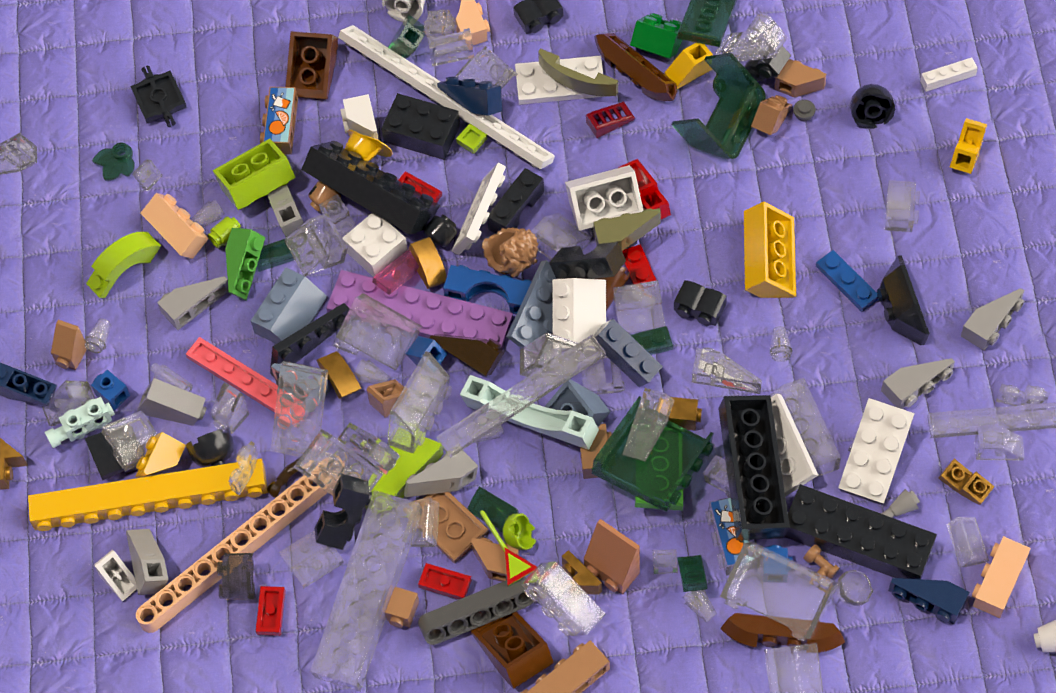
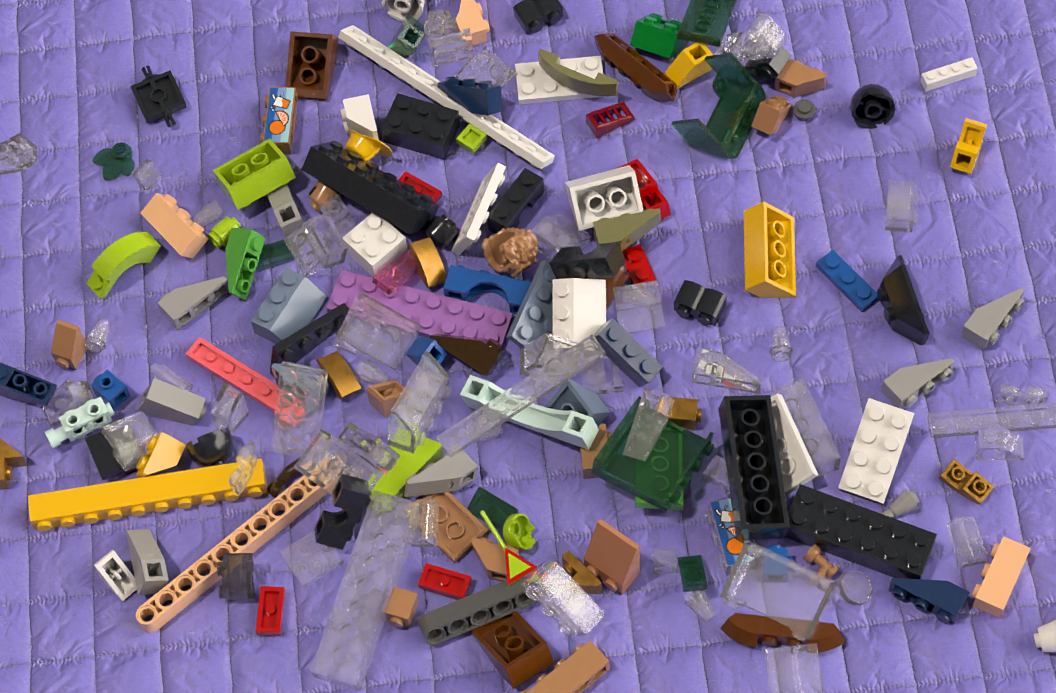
(654, 340): clear green plate -> none

